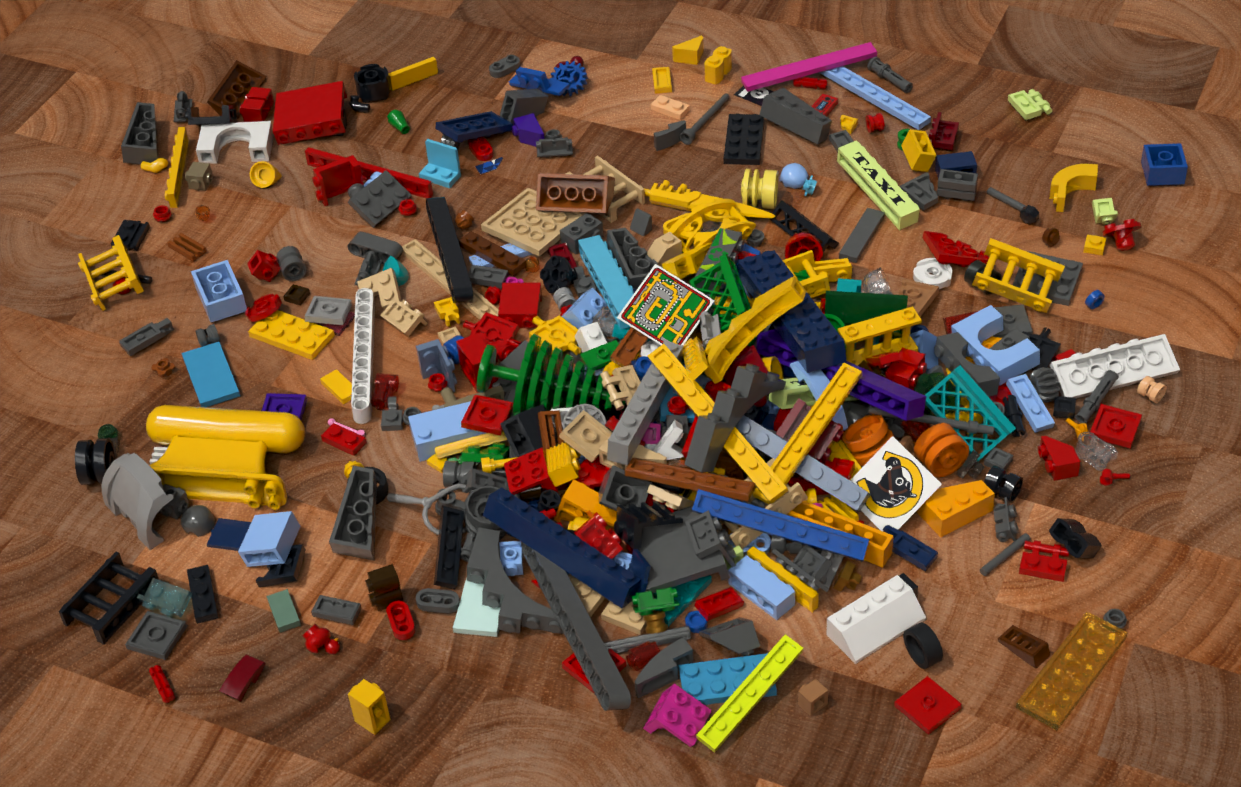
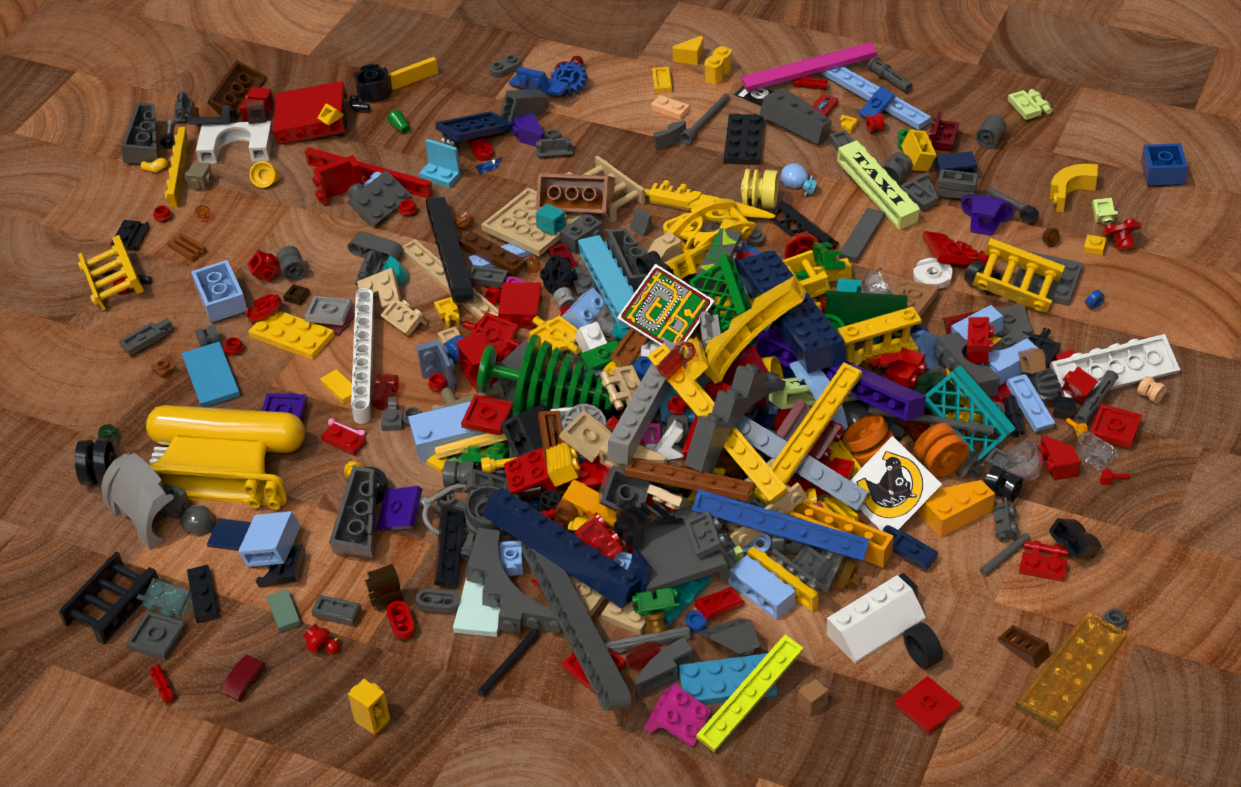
(168, 137): none -> black hinge
(233, 346): none -> red plate
(255, 112): none -> clear smoke brick
(329, 115): none -> yellow slope
(399, 508): none -> dark purple plate
(509, 661): none -> black bar
(550, 219): none -> teal brick
(565, 511): none -> dark orange tile
(647, 261): none -> black piece
(674, 361): none -> clear red piece
(826, 258): none -> green hinge
(877, 102): none -> blue plate
(898, 166): none -> dark grey wheel
(979, 339): none -> red brick
(986, 212): none -> dark purple piece
(991, 131): none -> dark grey wheel
(1024, 461): none -> clear cylinder
(1032, 360): none -> medium nougat plate
(1078, 384): none -> red brick

